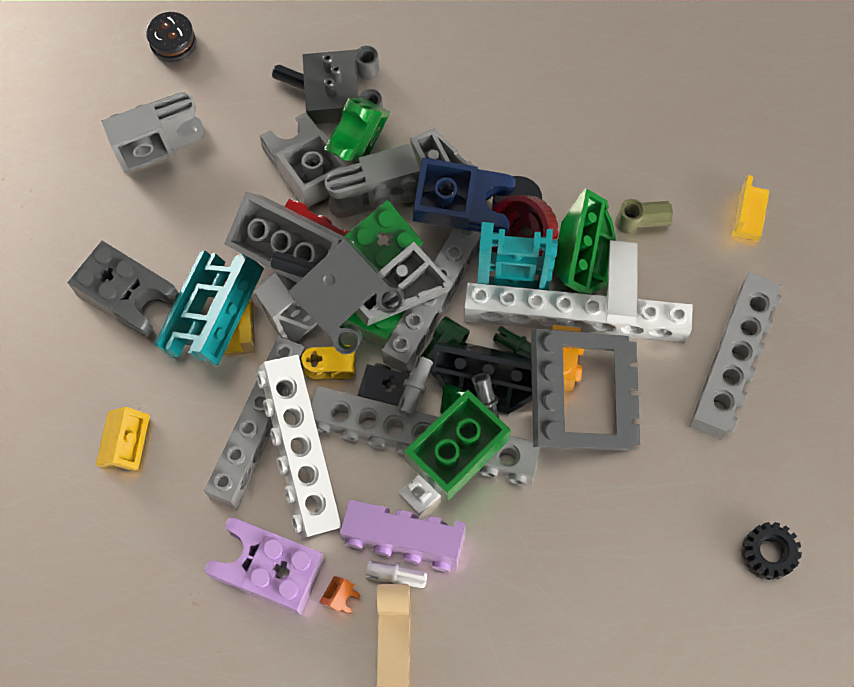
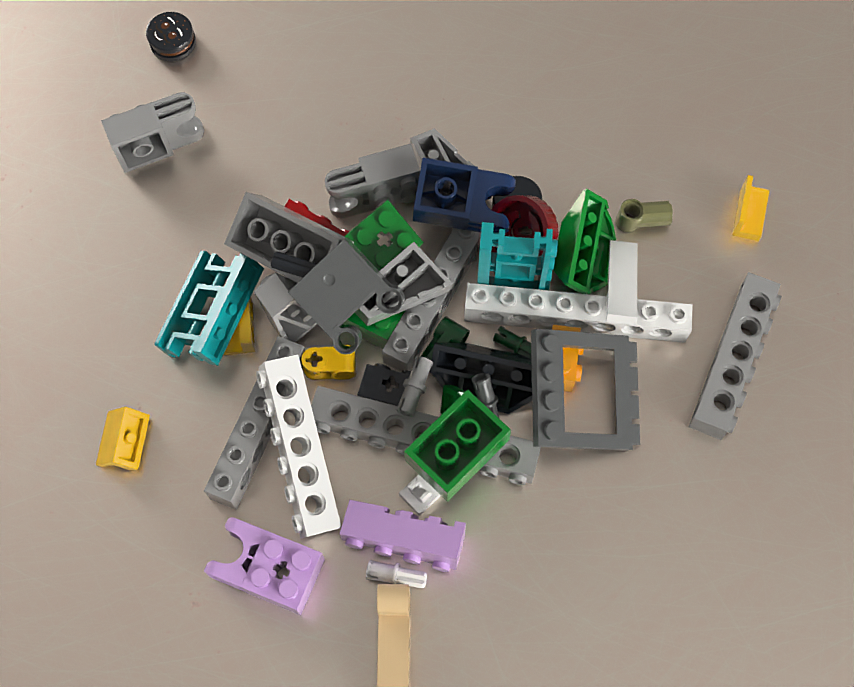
(120, 286): dark grey brick -> none
(303, 160): light grey brick -> none
(331, 80): dark grey piece -> none
(337, 594): orange tile -> none
(358, 129): green brick -> none
(785, 540): black tyre -> none

